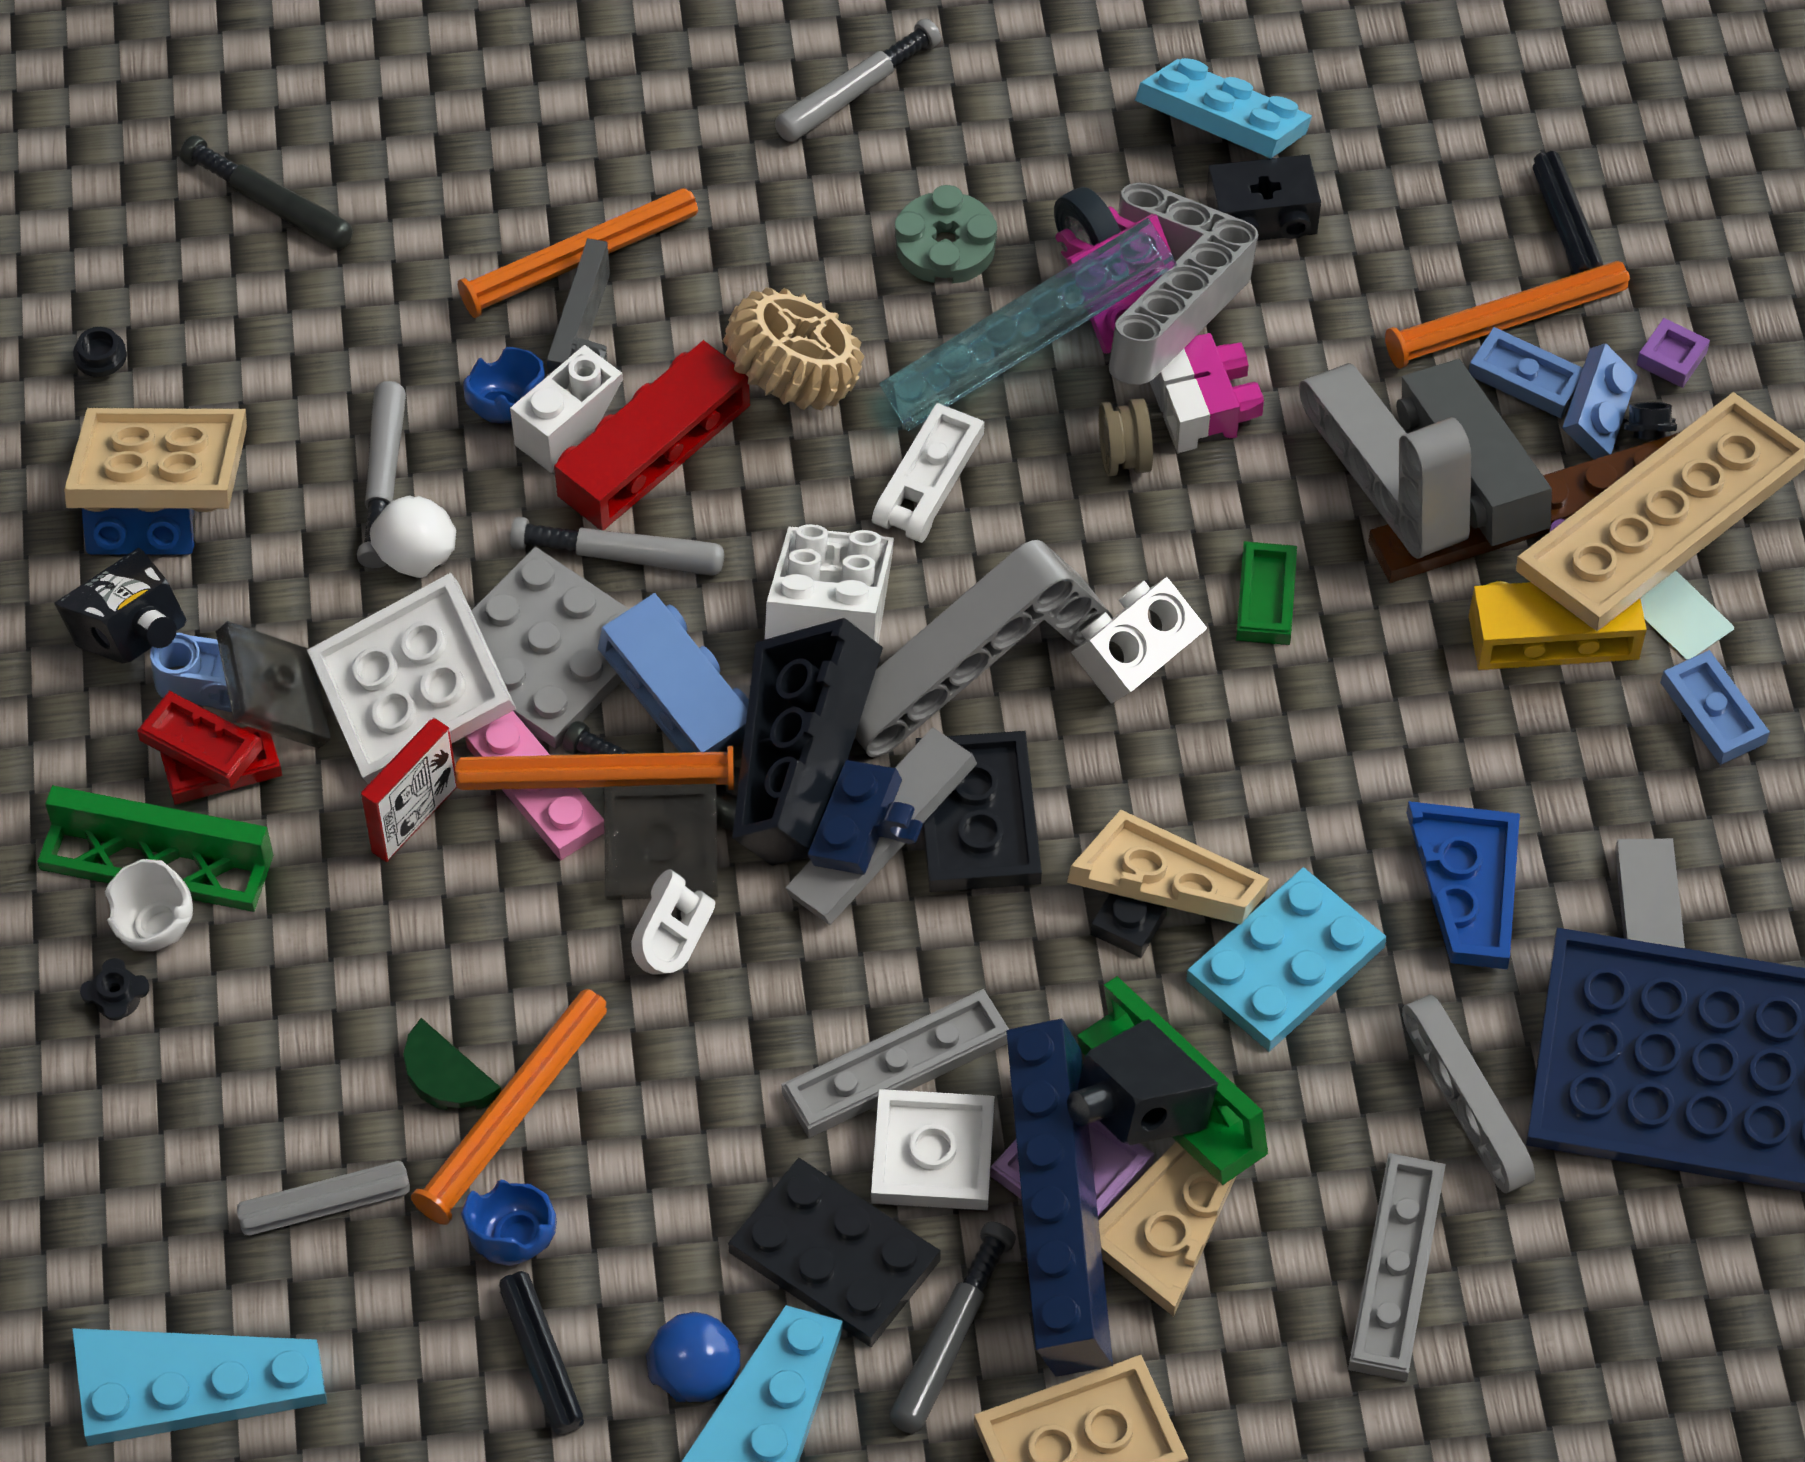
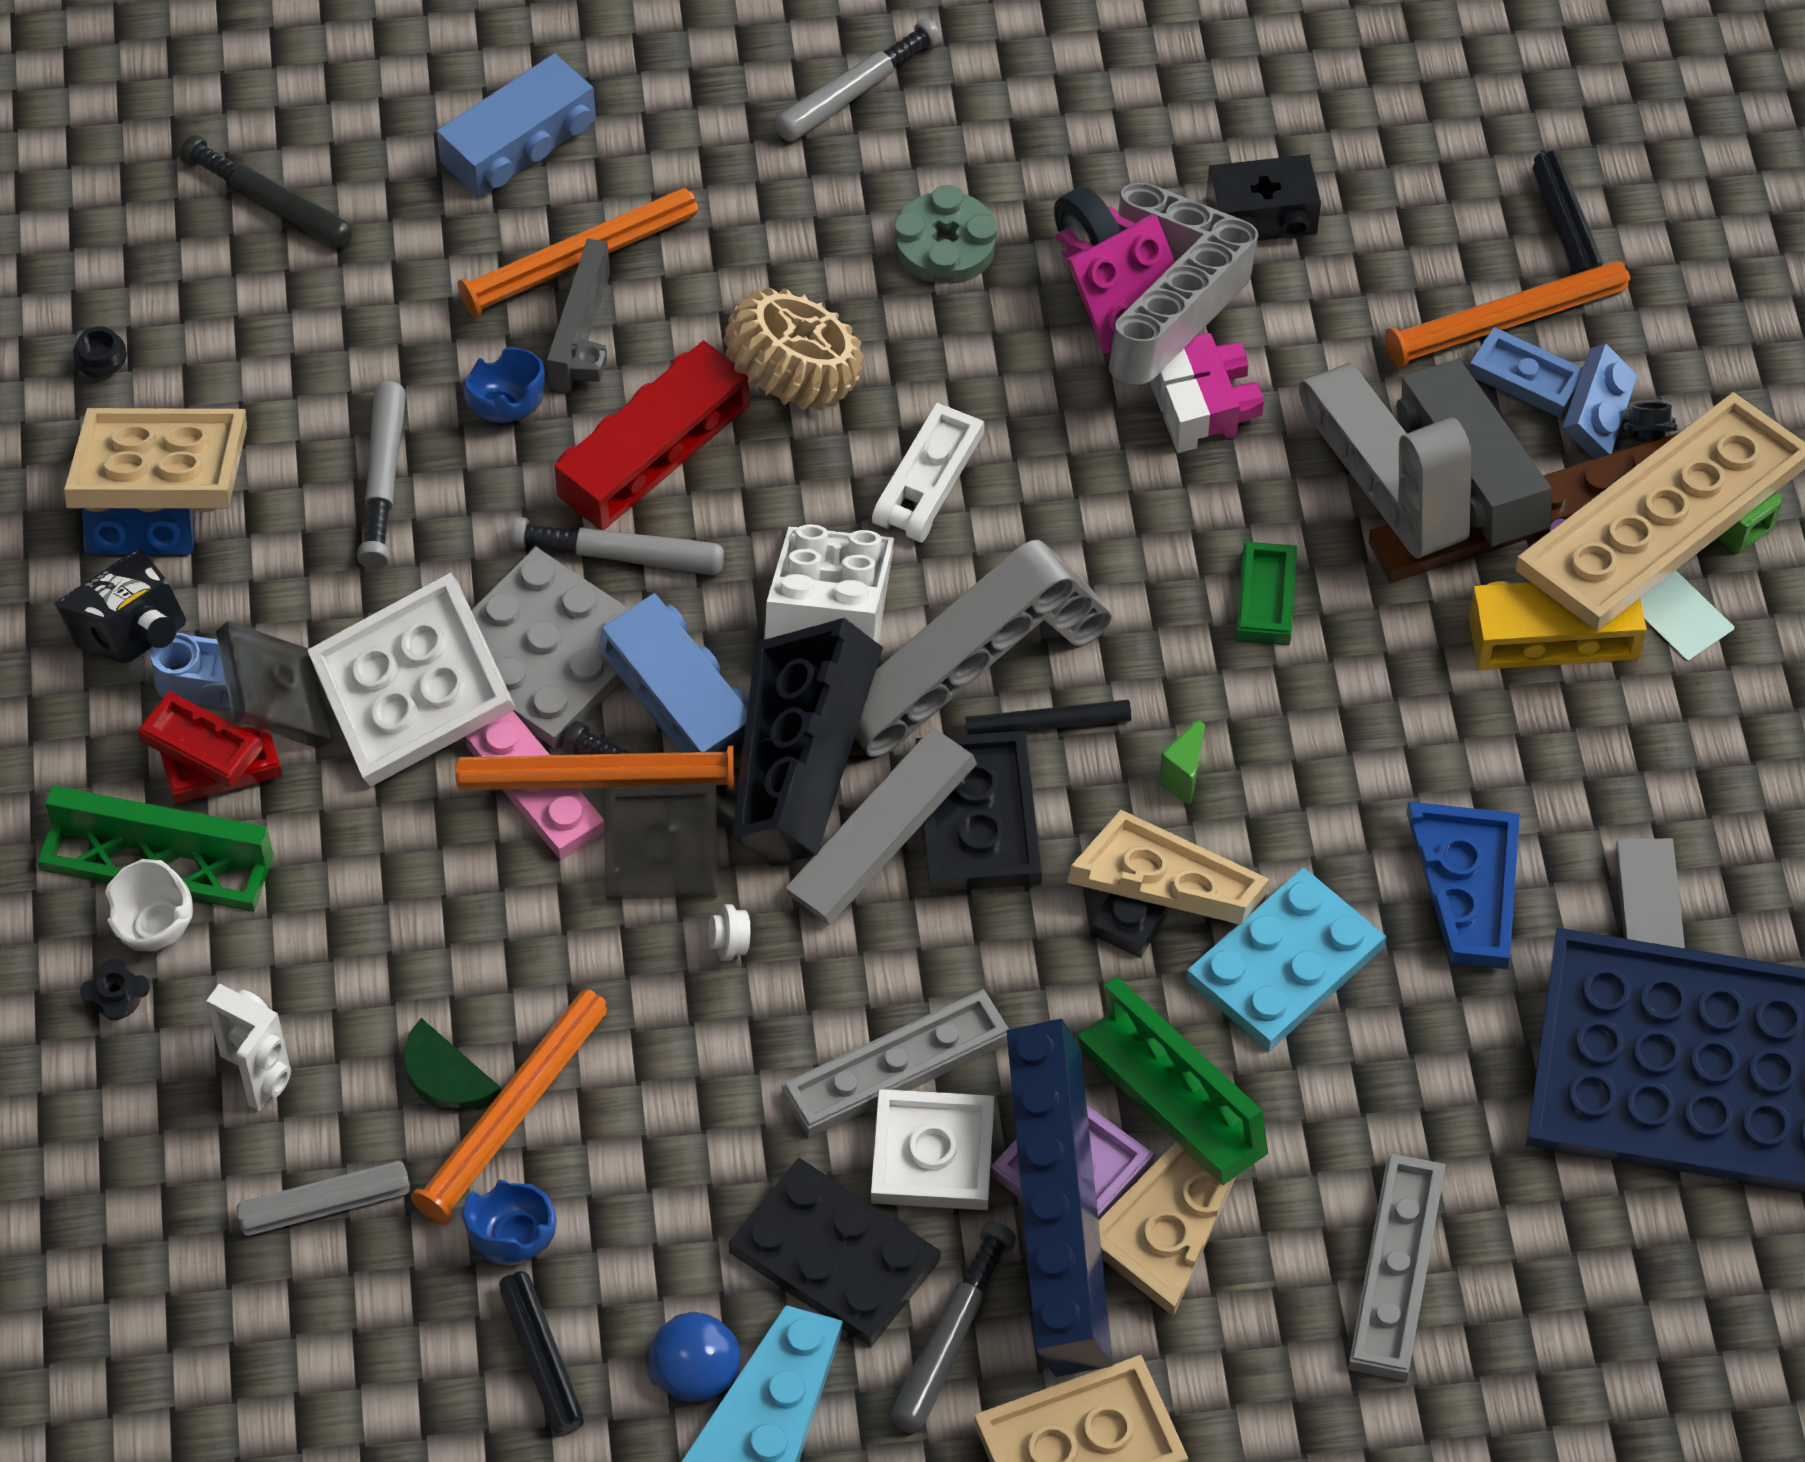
(178, 1381): medium azure wing -> none
(253, 1040): none -> white bracket
(409, 789): tile -> none
(413, 535): white hair -> none
(516, 125): none -> medium blue brick
(564, 407): white slope -> none
(660, 940): white plate -> none
(729, 932): none -> white plate
(858, 815): dark blue plate -> none
(1028, 323): clear light blue plate -> none
(1050, 718): none -> black bar
(1125, 437): dark tan wheel -> none
(1142, 645): white brick -> none
(1142, 1088): black torso -> none
(1182, 761): none -> bright green slope
(1224, 107): medium azure plate -> none
(1468, 1094): light grey beam -> none
(1673, 352): medium lavender plate -> none
(1714, 707): medium blue plate -> none
(1753, 525): none -> bright green slope

